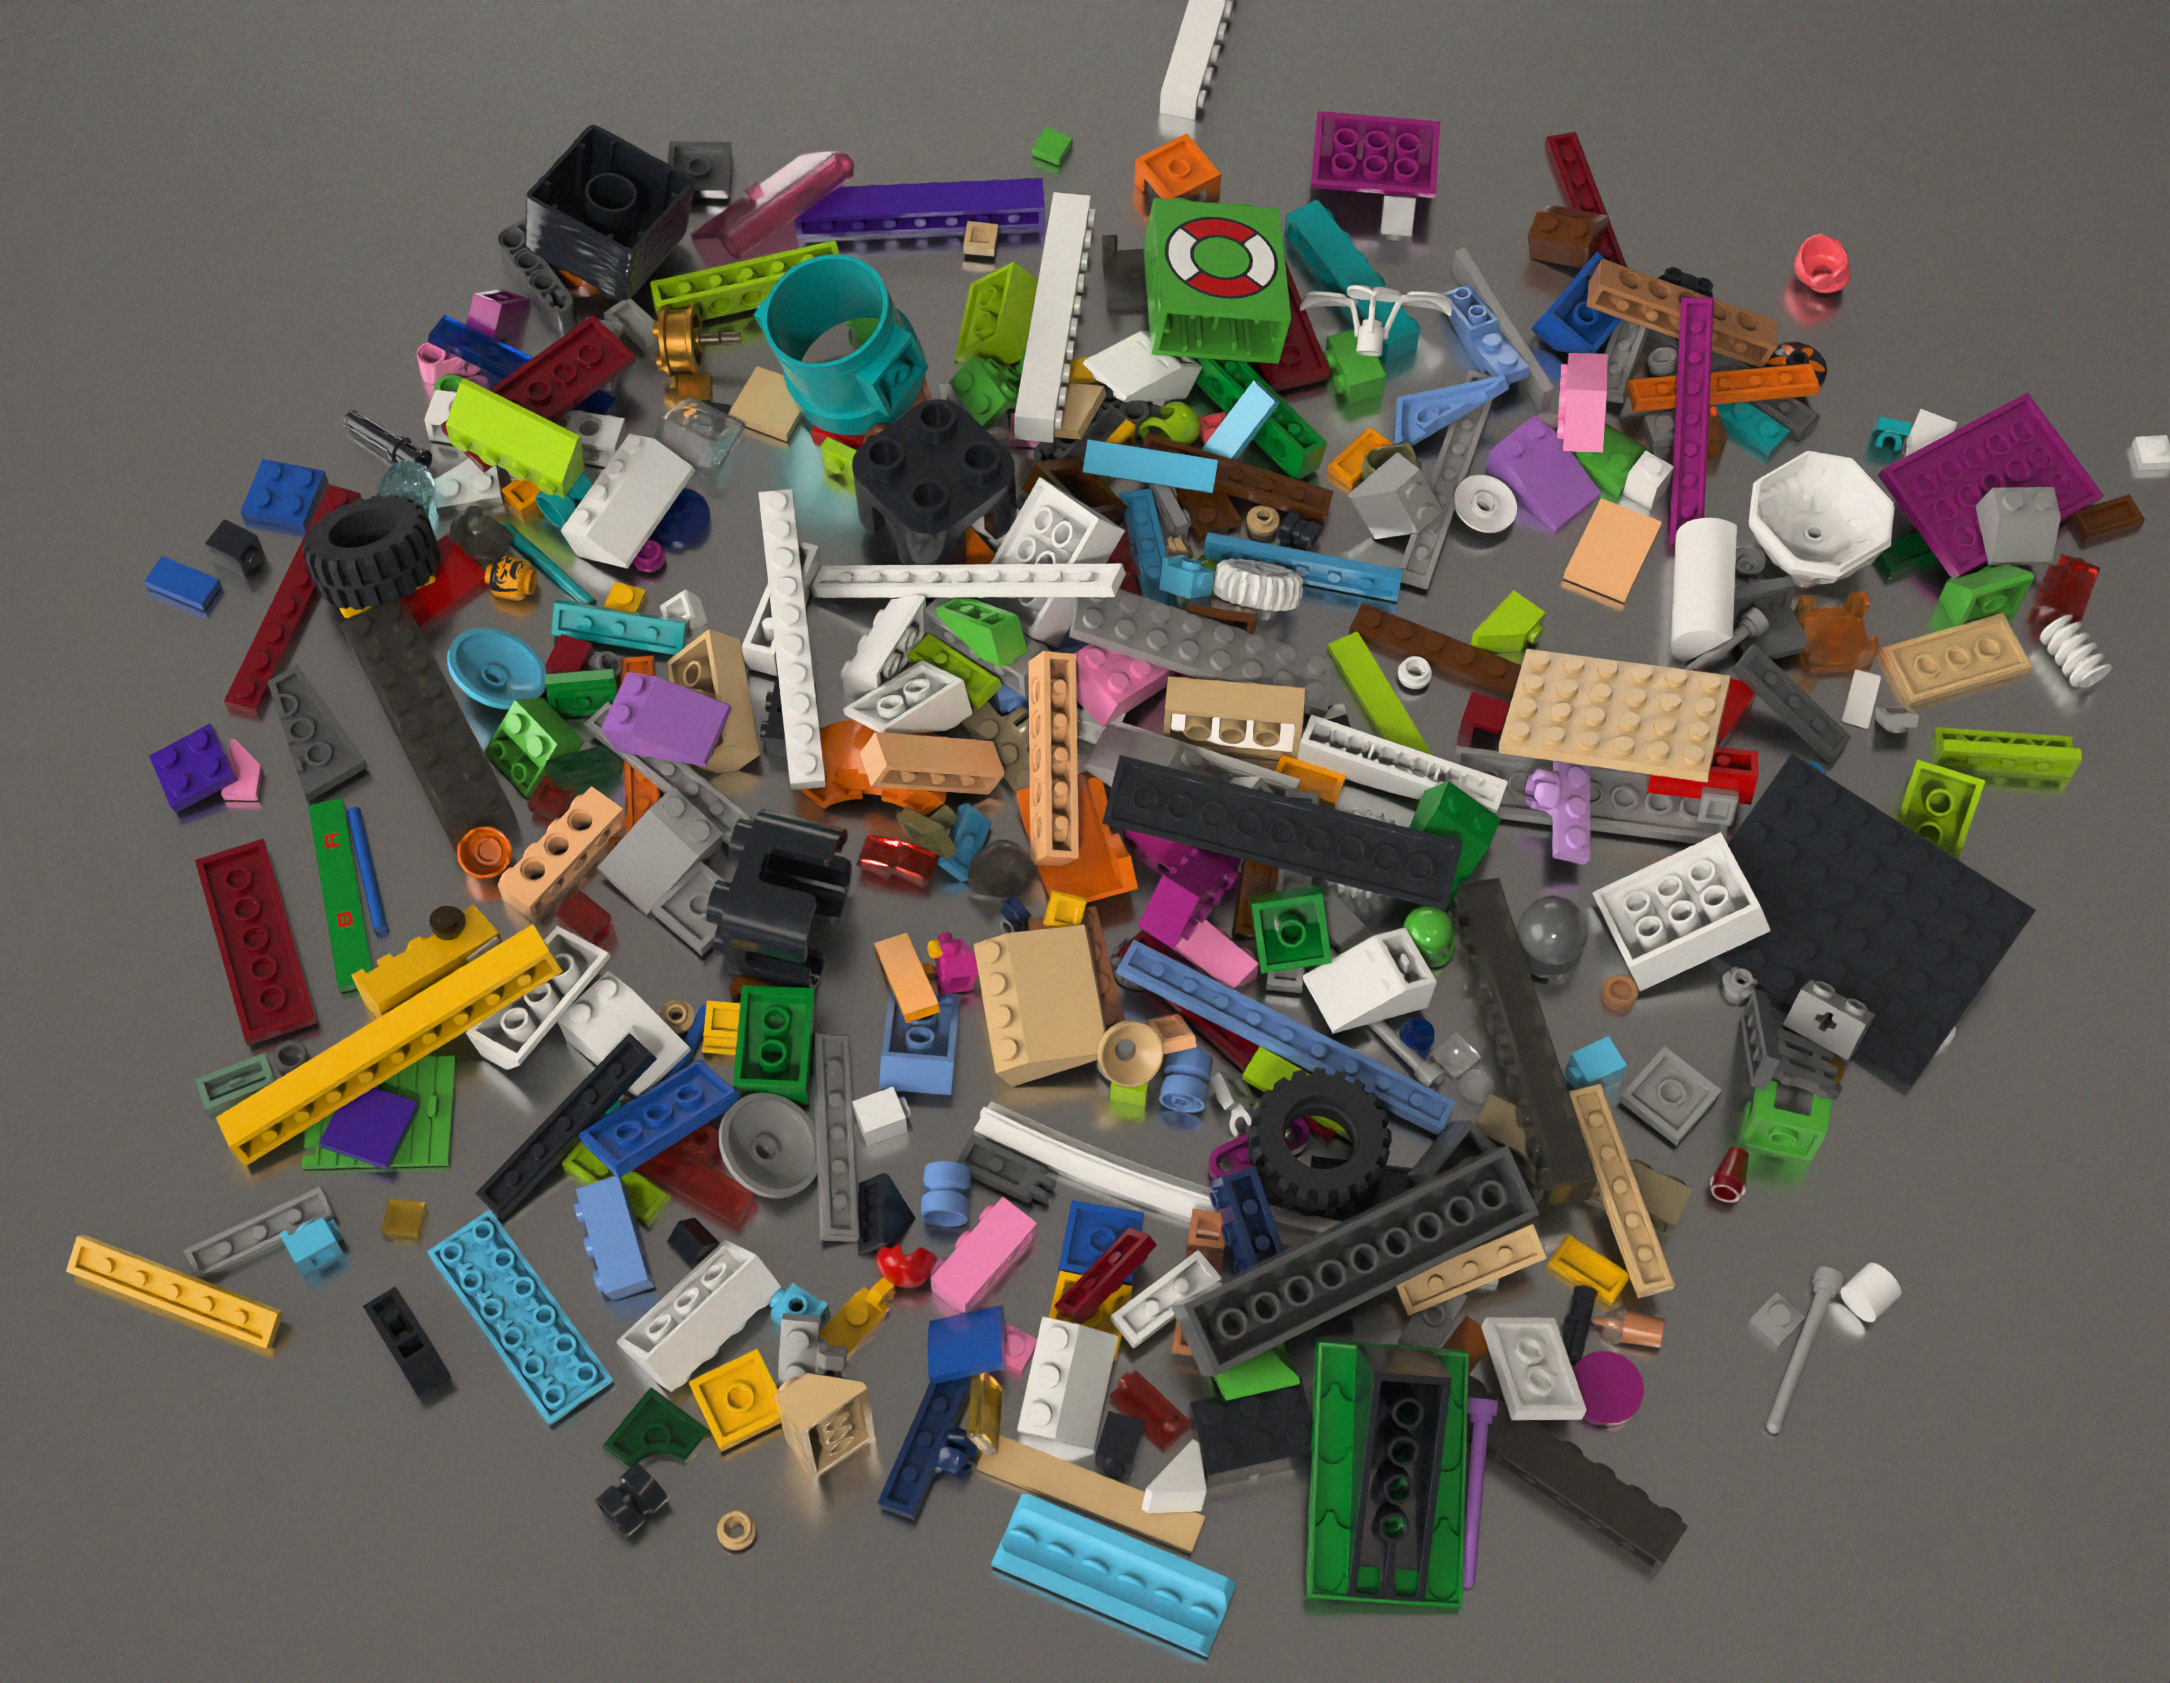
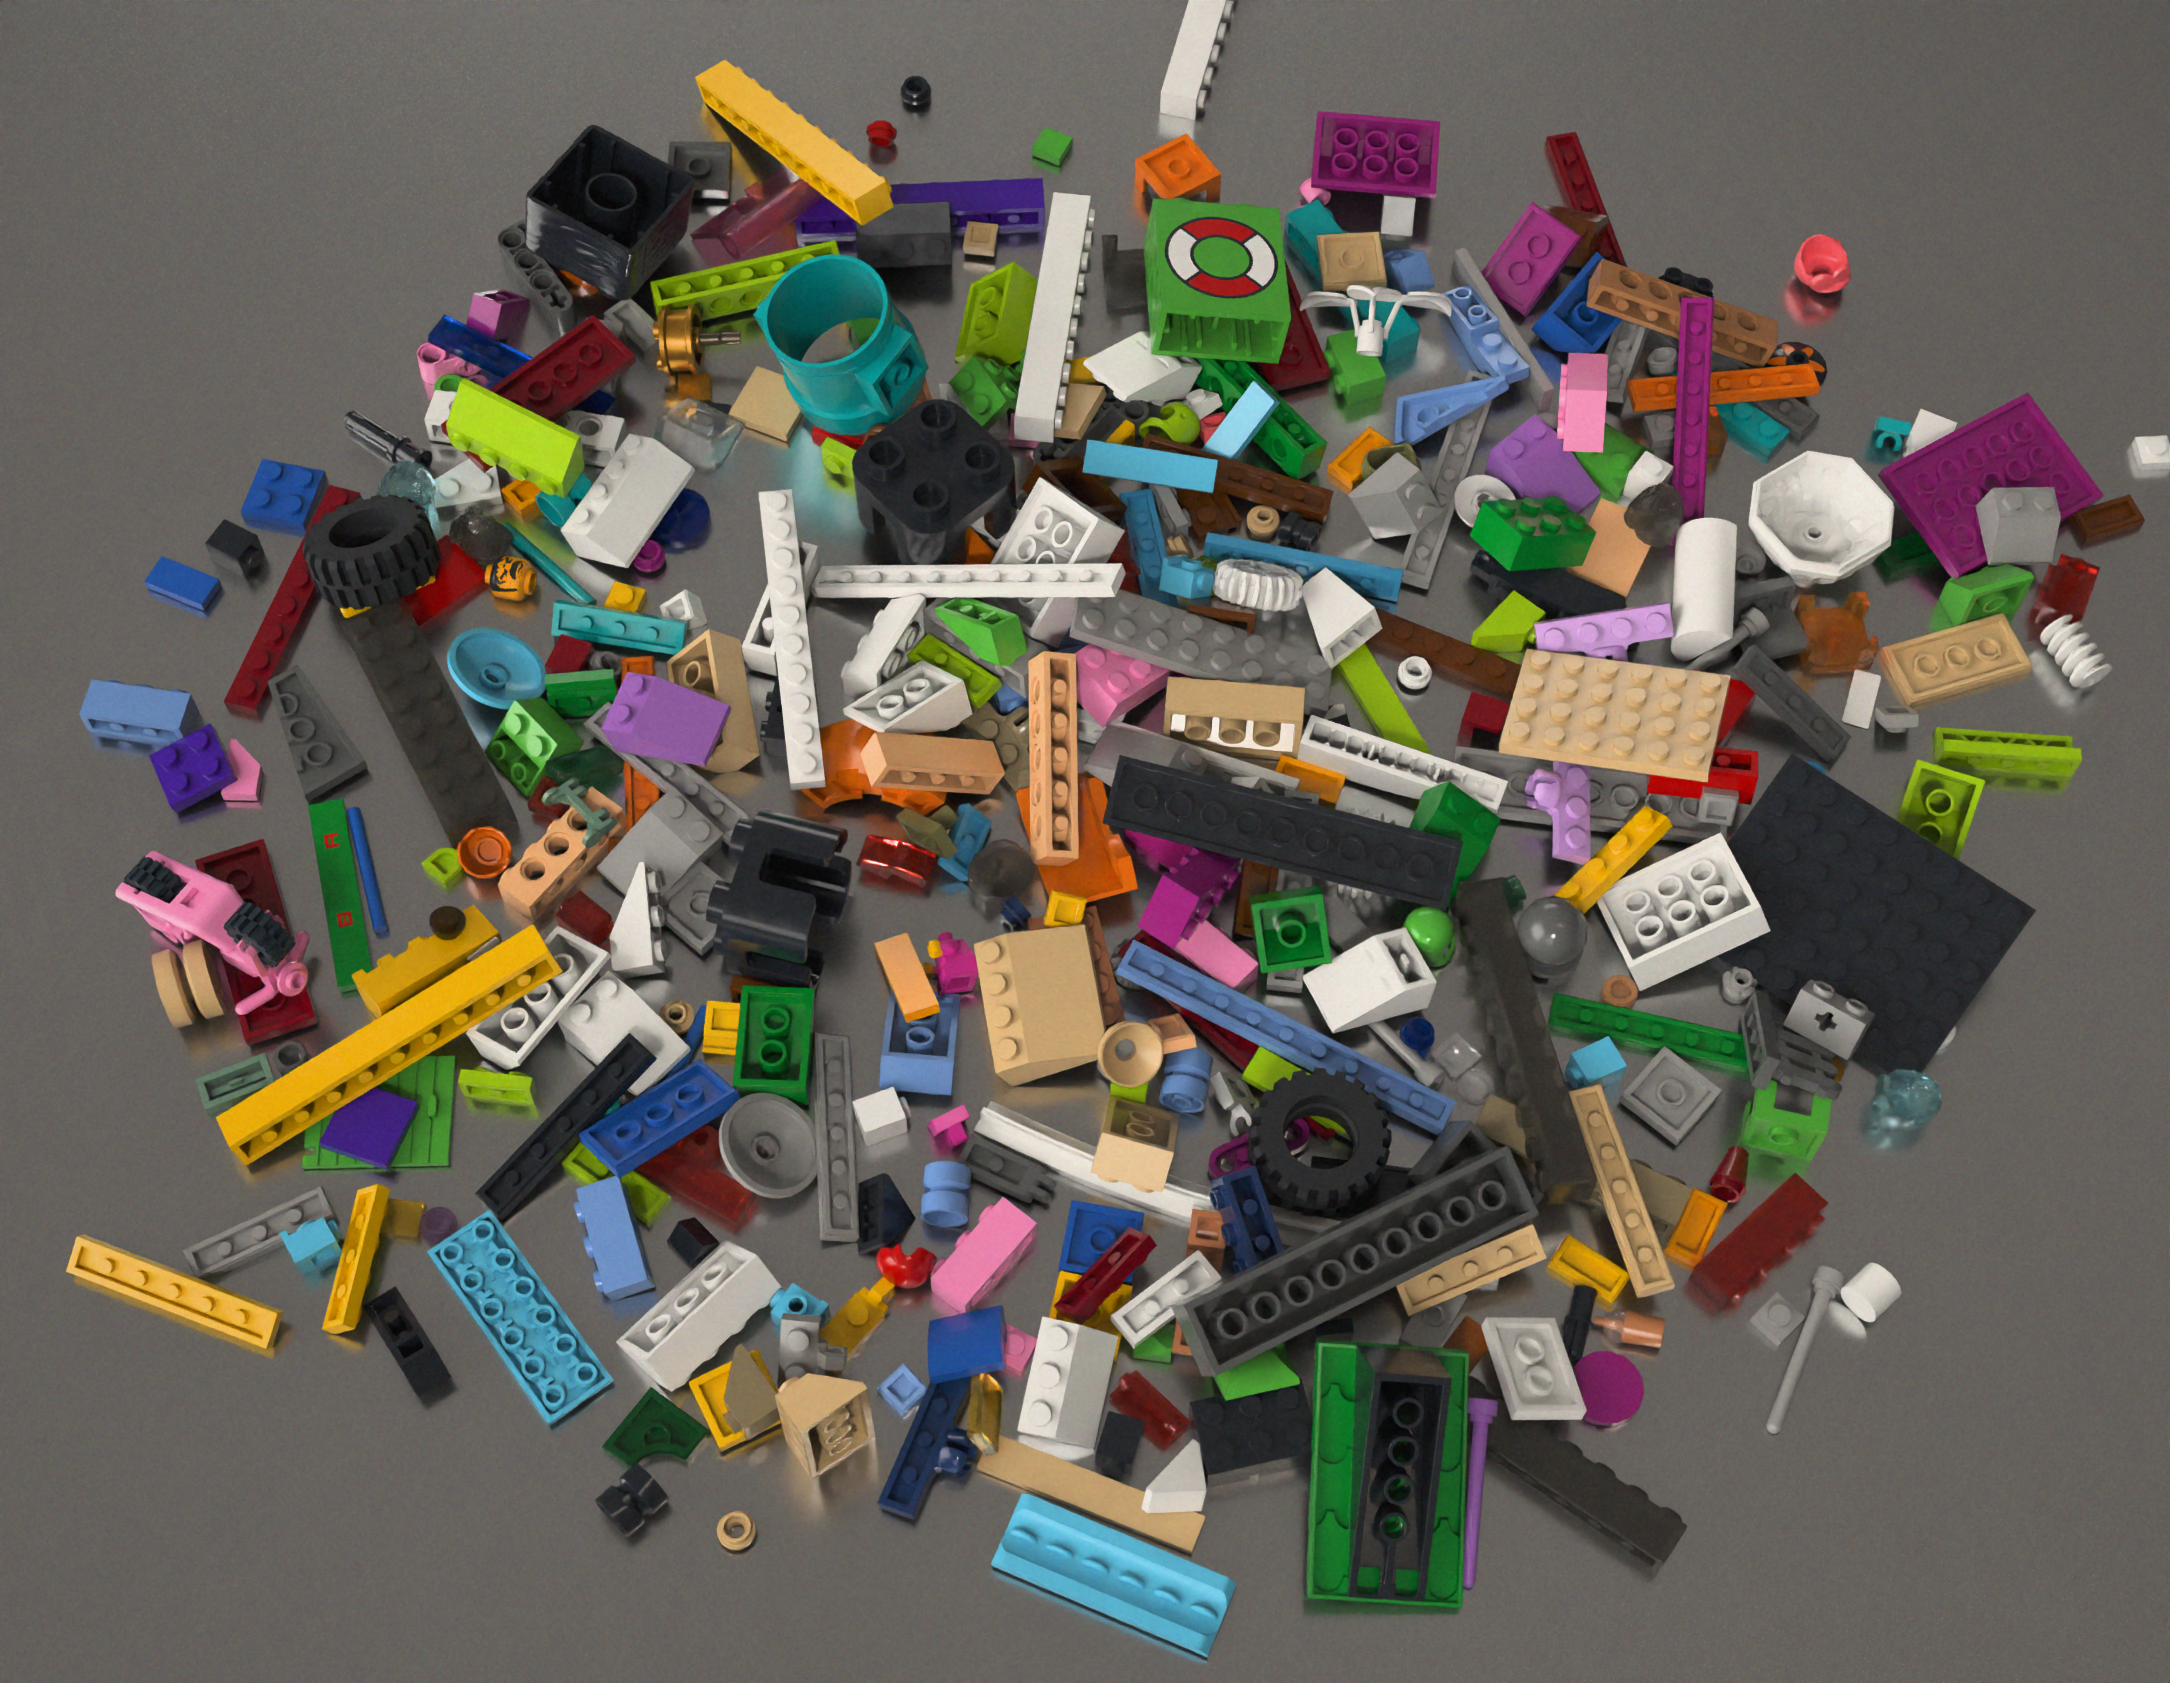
(138, 711): none -> medium blue brick
(182, 985): none -> tan wheel
(199, 906): none -> bright pink piece
(356, 1259): none -> yellow plate
(438, 1224): none -> clear purple plate
(444, 866): none -> lime tile
(509, 1087): none -> lime plate
(572, 794): none -> sand green piece
(636, 935): none -> white slope
(748, 1397): none -> dark tan slope
(795, 142): none -> yellow brick
(881, 133): none -> red plate
(902, 1390): none -> light blue tile
(907, 237): none -> black slope
(915, 90): none -> black plate
(951, 1125): none -> dark pink tile
(1135, 1144): none -> tan slope
(1157, 1346): none -> bright green slope
(1203, 402): none -> white plate
(1313, 194): none -> bright pink axle
(1338, 616): none -> white slope
(1350, 260): none -> tan tile
(1407, 270): none -> medium blue slope
(1513, 890): none -> clear green plate
(1530, 258): none -> magenta tile
(1533, 533): none -> green brick
(1550, 589): none -> black hinge
(1605, 632): none -> lavender plate
(1615, 858): none -> yellow plate
(1648, 1032): none -> green tile
(1656, 515): none -> clear smoke hair
(1695, 1227): none -> light orange tile
(1758, 1241): none -> clear red brick
(1905, 1100): none -> clear light blue hair

